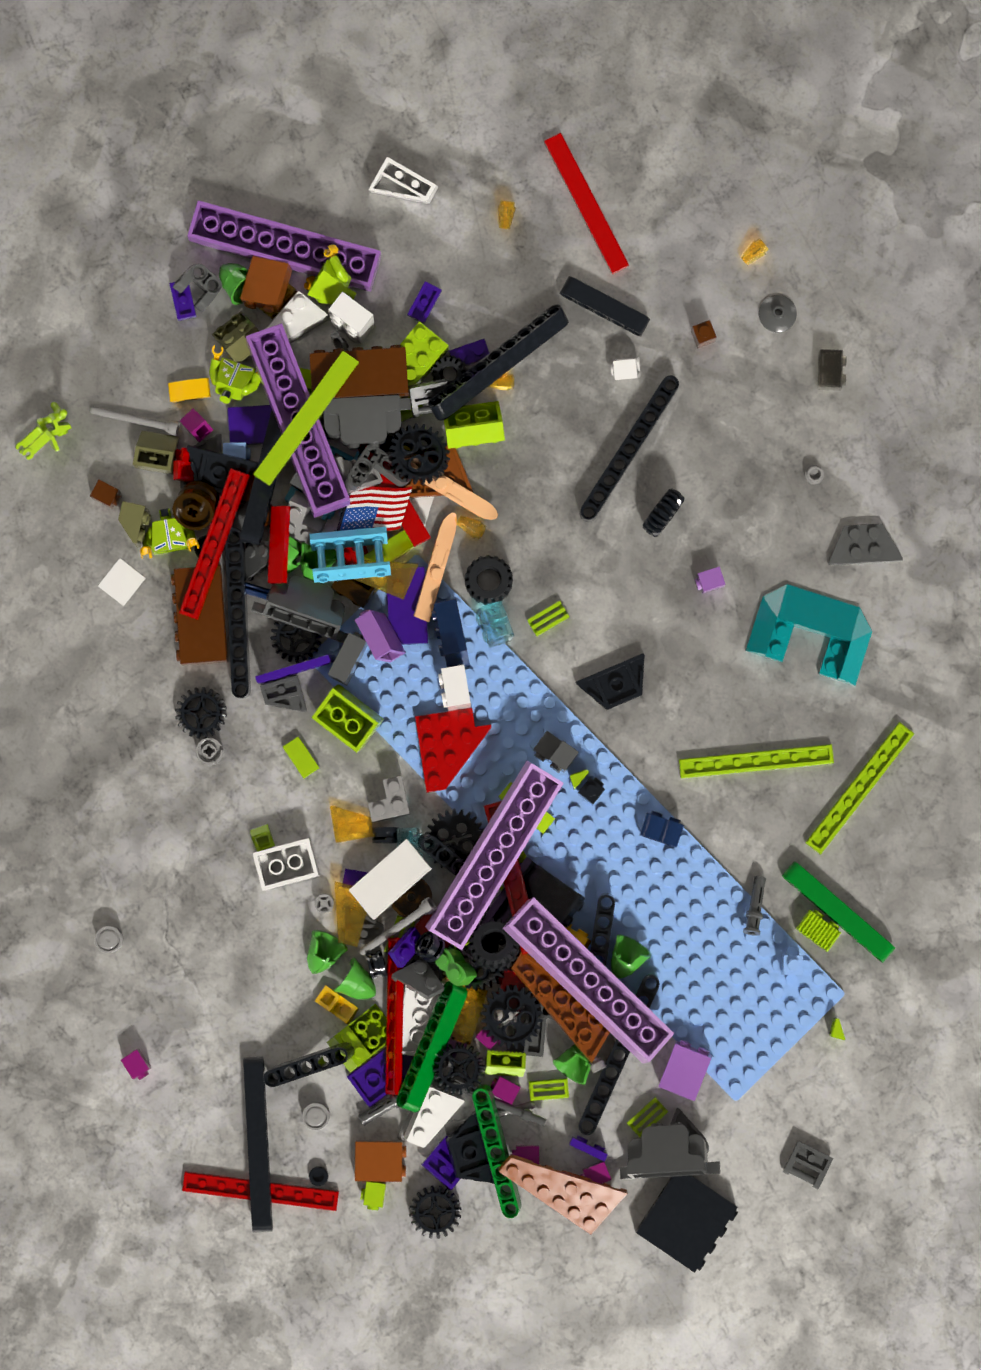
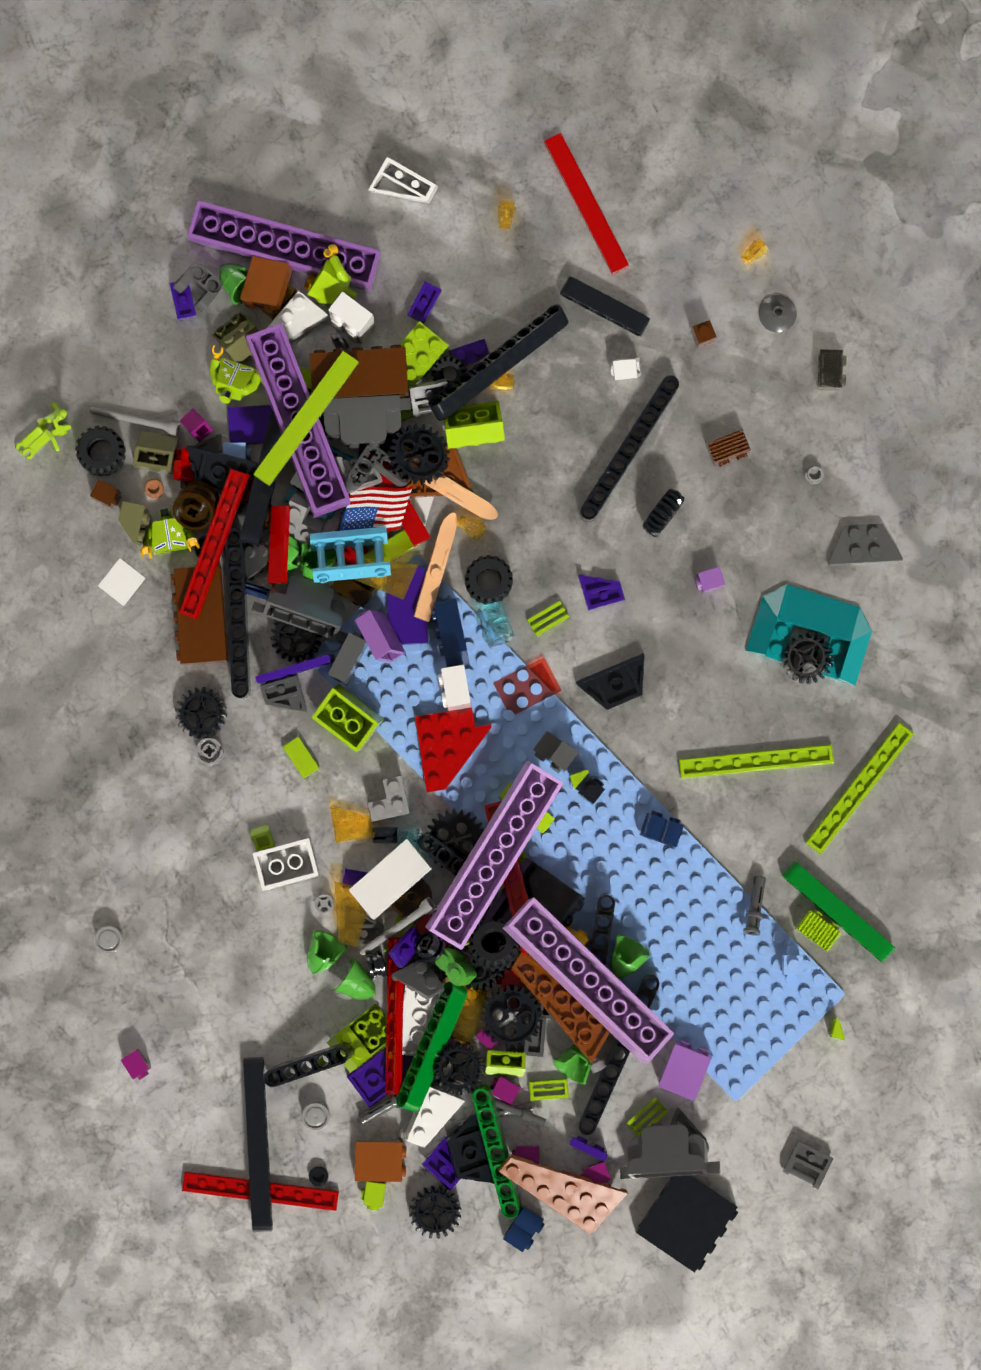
(89, 439): none -> black tyre
(154, 488): none -> nougat tile
(189, 389): yellow slope -> none
(337, 1004): yellow slope -> none
(523, 1229): none -> dark blue brick
(538, 673): none -> clear red tile
(600, 592): none -> dark purple wing
(728, 448): none -> reddish brown brick
(811, 652): none -> black gear

